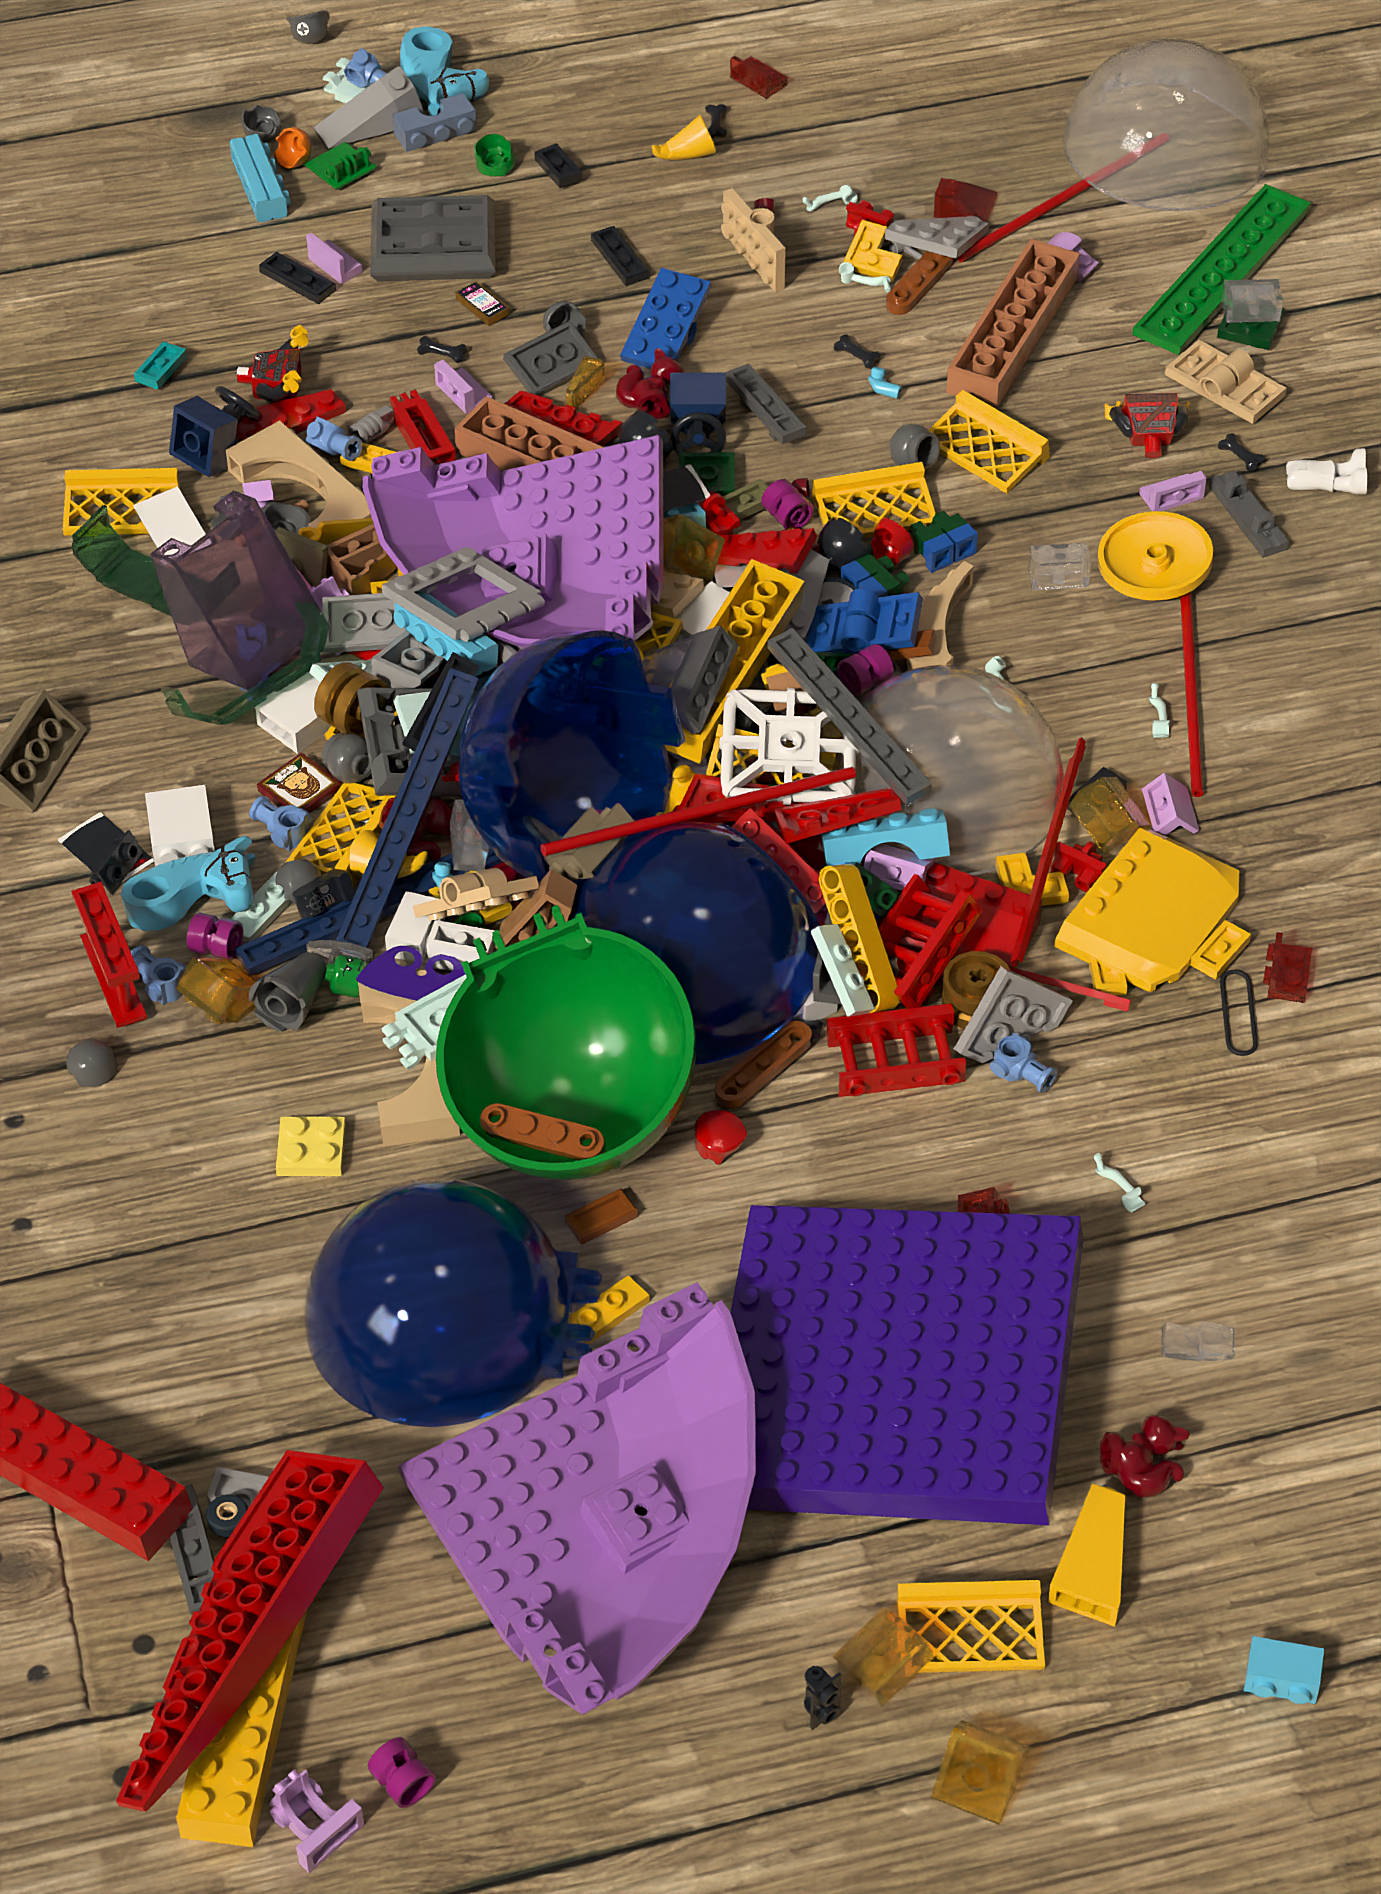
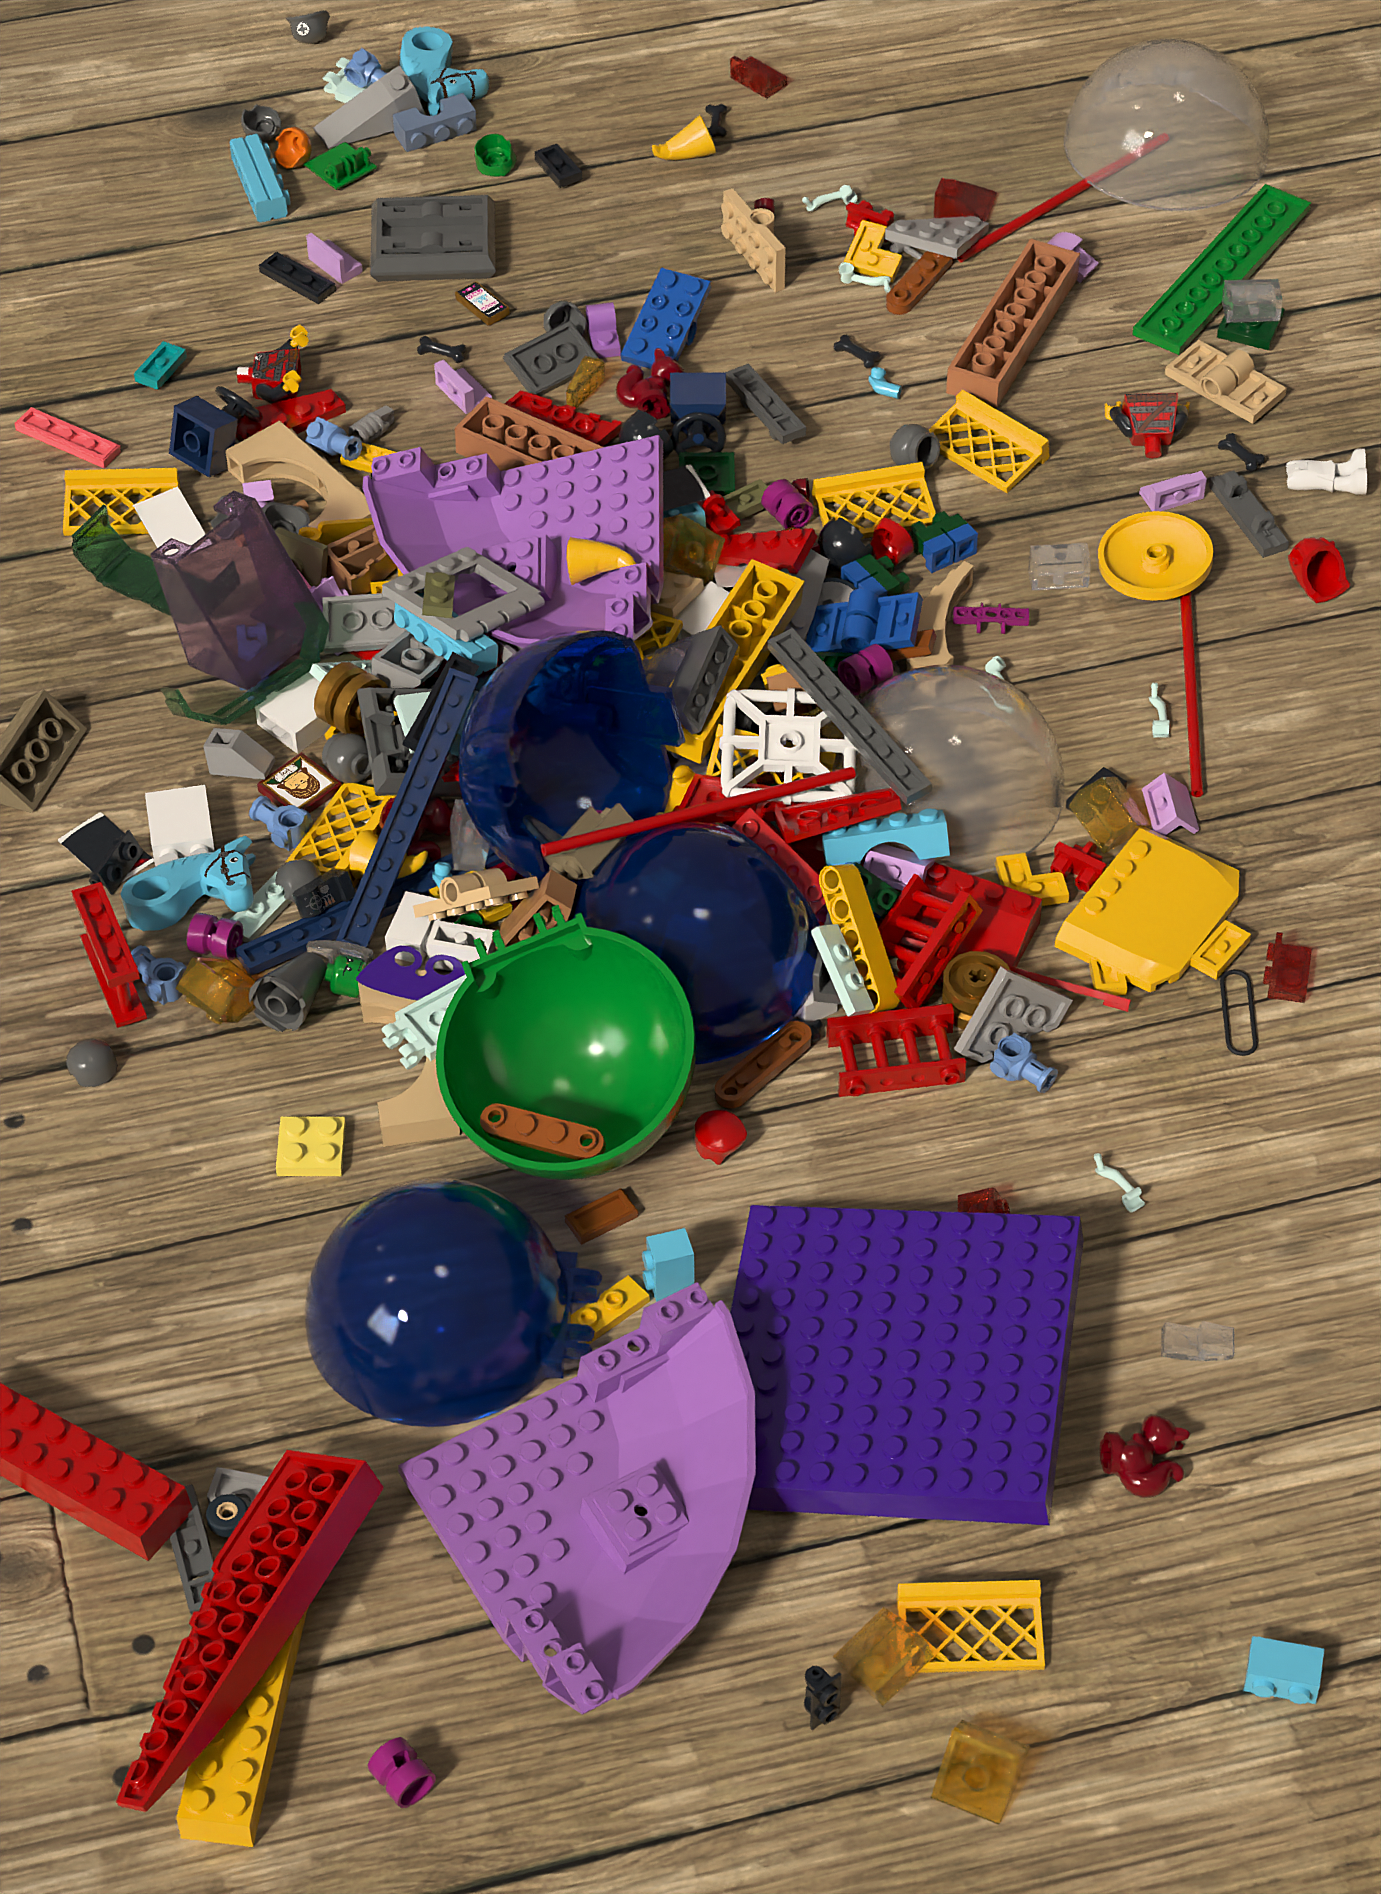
(67, 437): none -> coral tile
(236, 755): none -> light grey slope
(294, 1799): lavender tile -> none
(431, 440): red hinge -> none
(438, 595): none -> olive plate
(591, 557): none -> yellow hat
(602, 329): none -> medium lavender plate
(620, 256): black tile -> none
(668, 1263): none -> medium azure brick
(968, 614): none -> magenta piece
(1047, 854): red piece -> none
(1092, 1561): yellow slope -> none
(1318, 568): none -> red helmet

